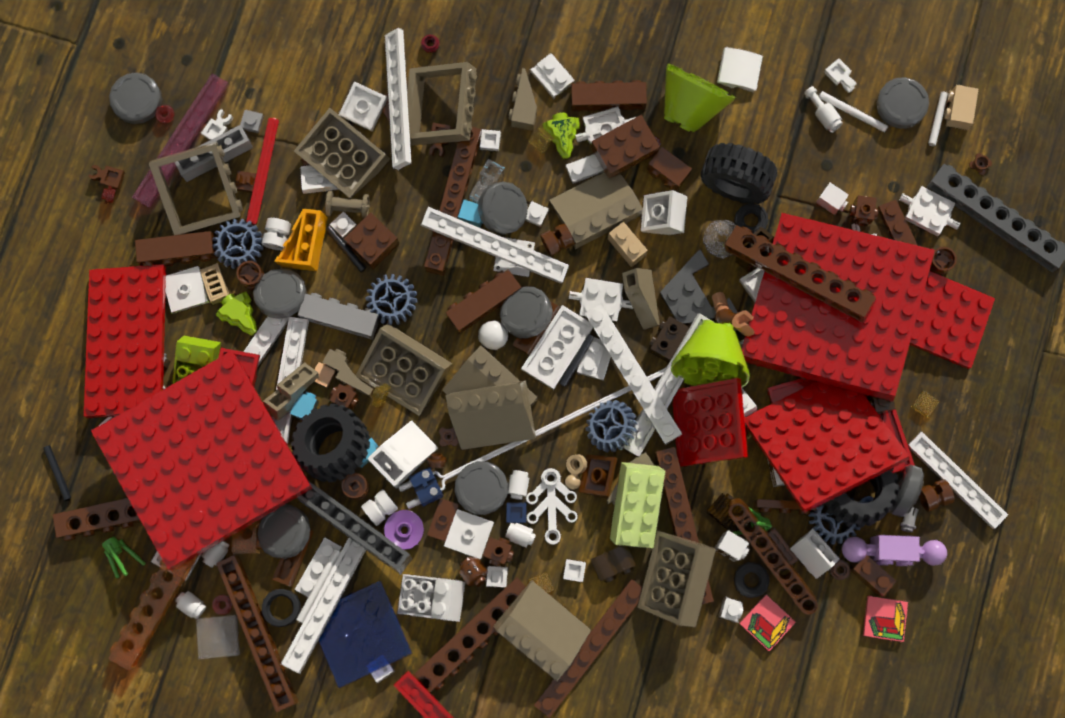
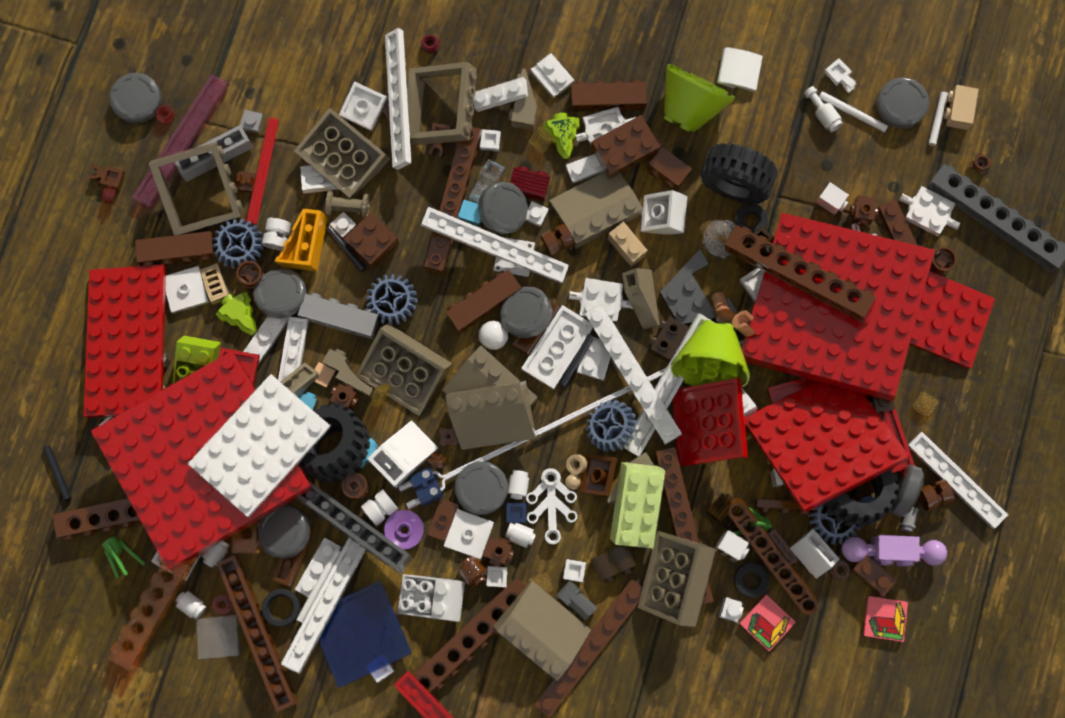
(216, 128): white plate -> none
(259, 445): none -> white plate
(500, 94): none -> white plate
(531, 184): none -> dark red brick
(573, 597): none -> dark grey piece

